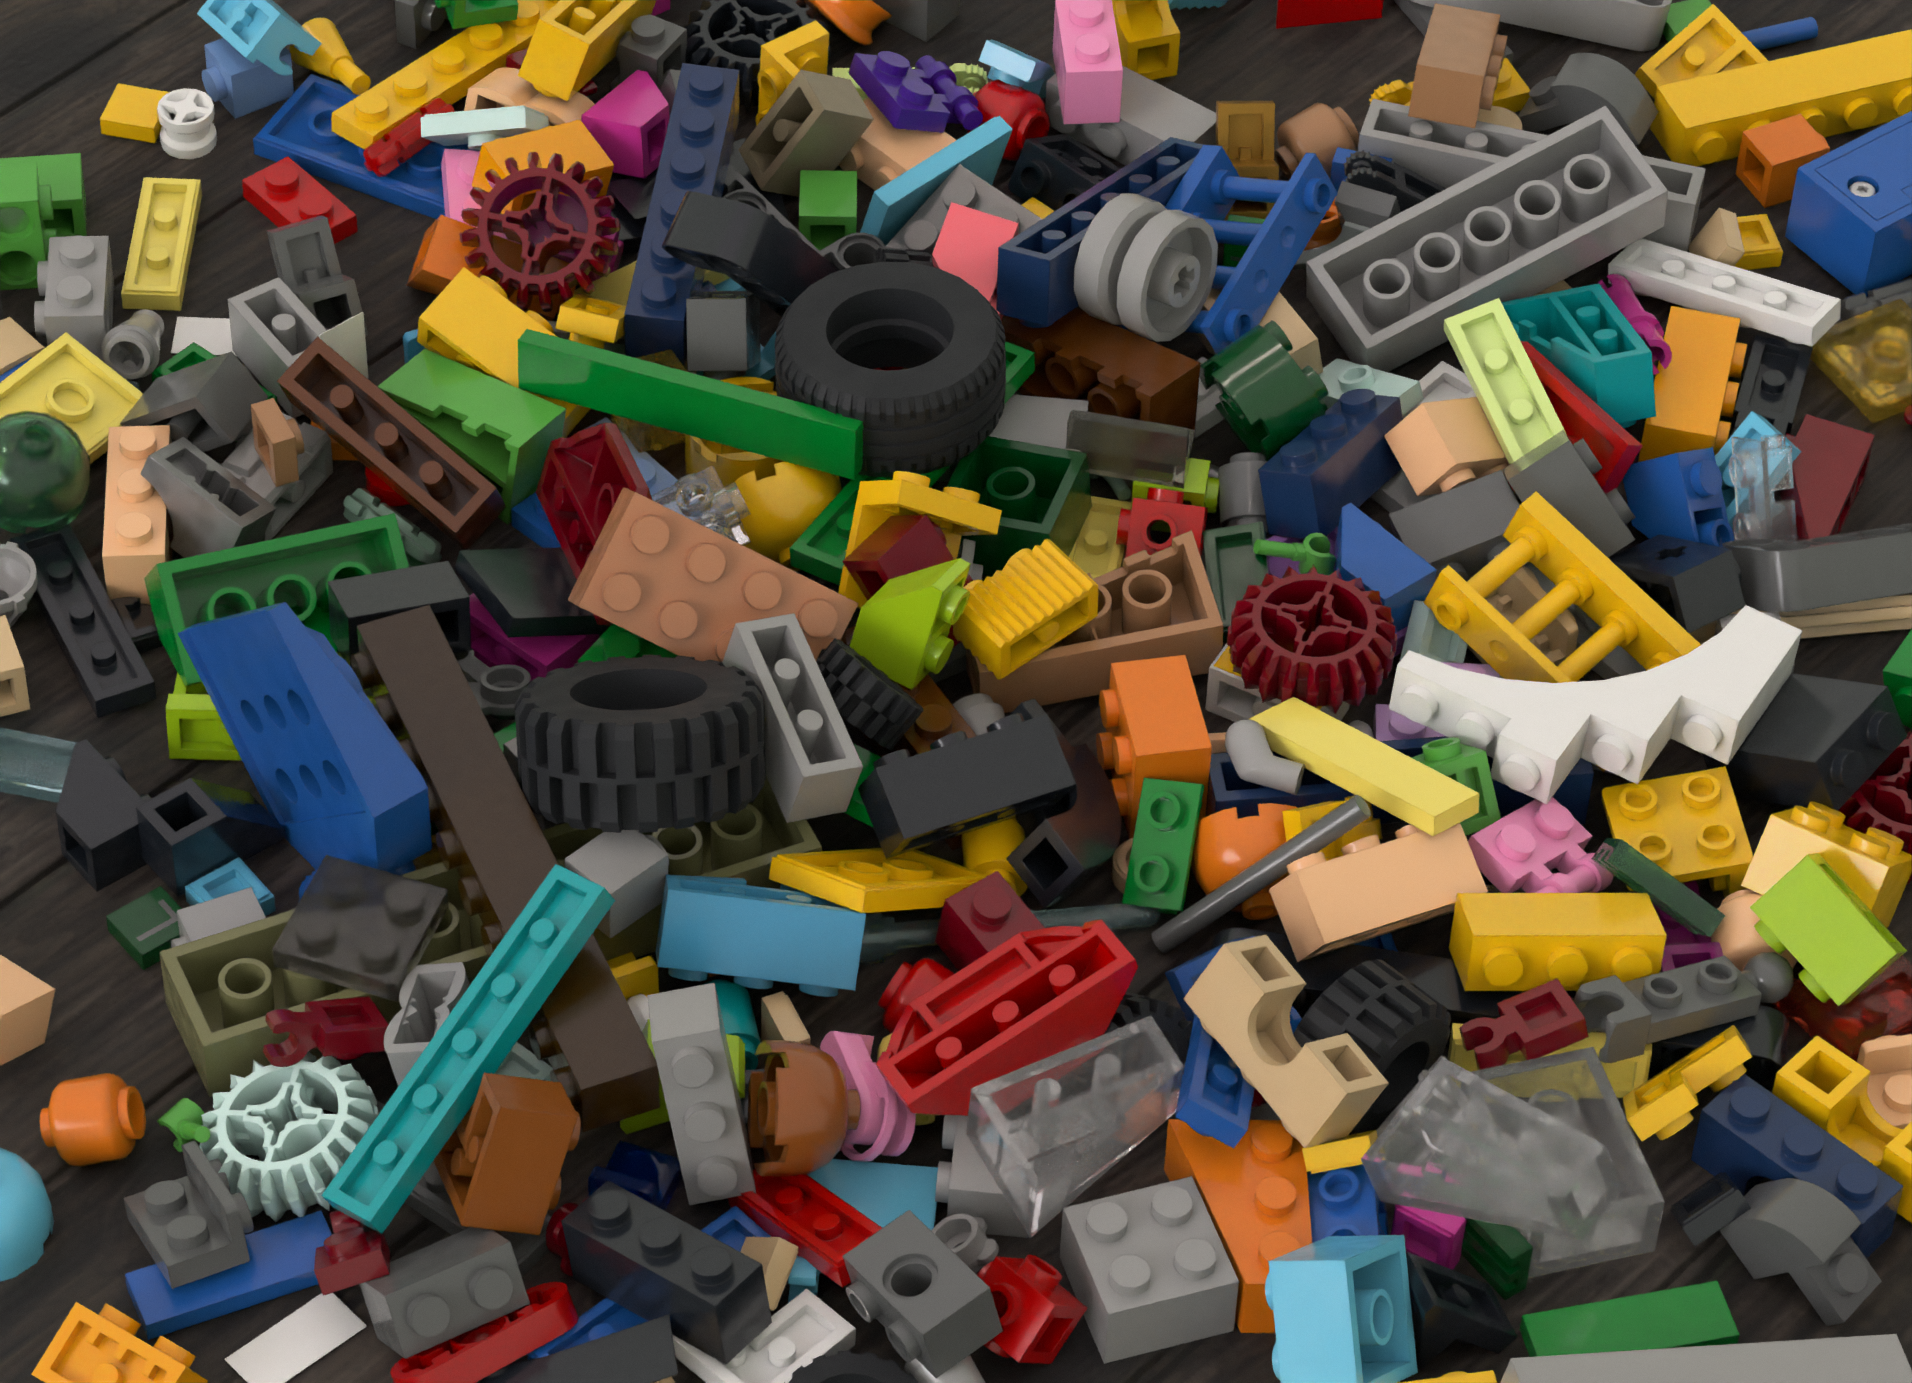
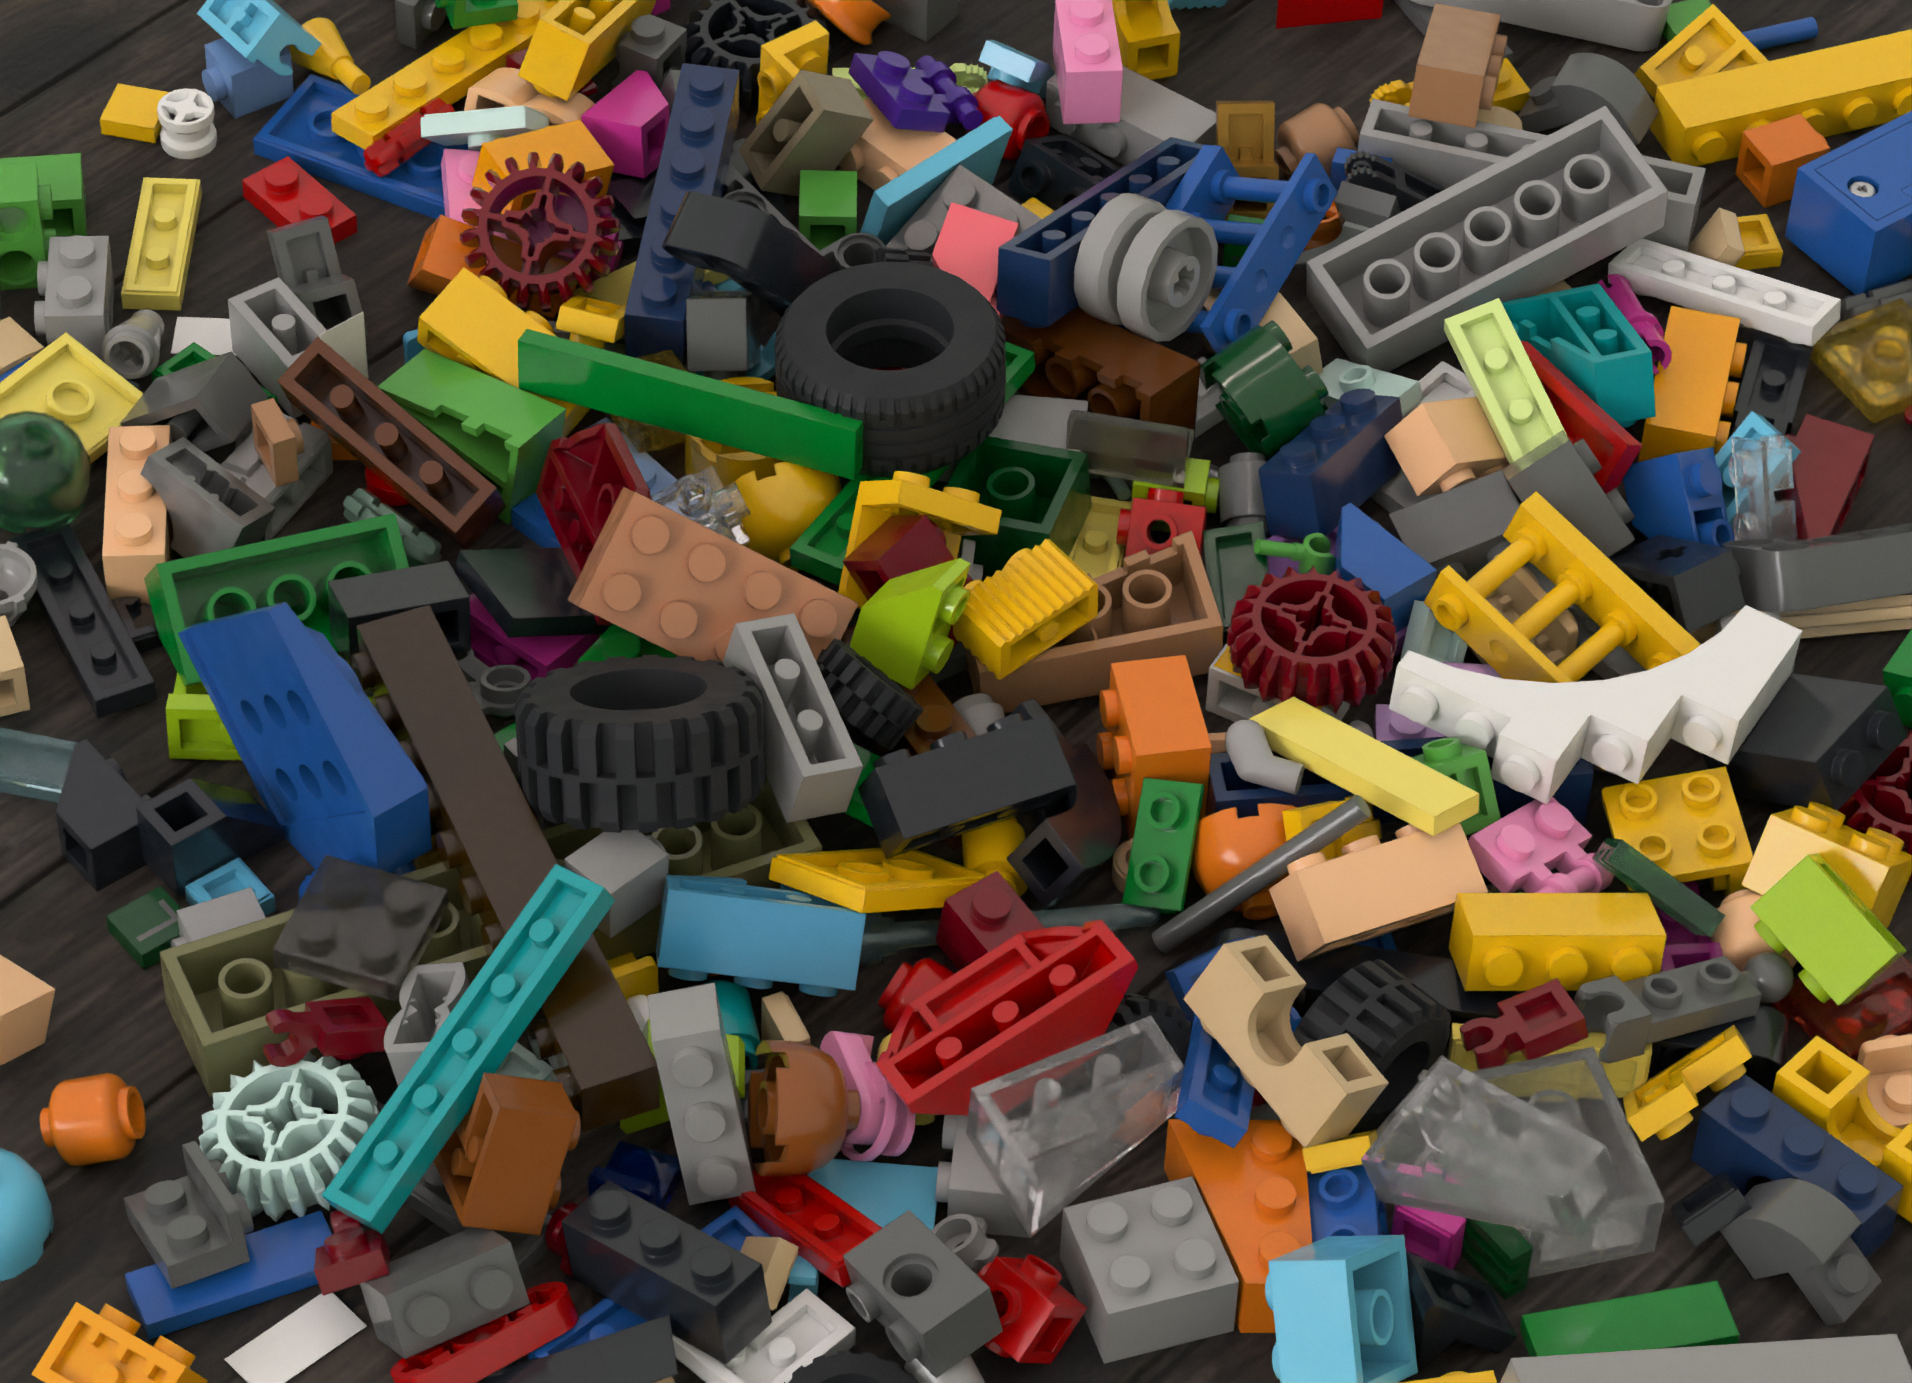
(185, 1122): bright green hand -> none

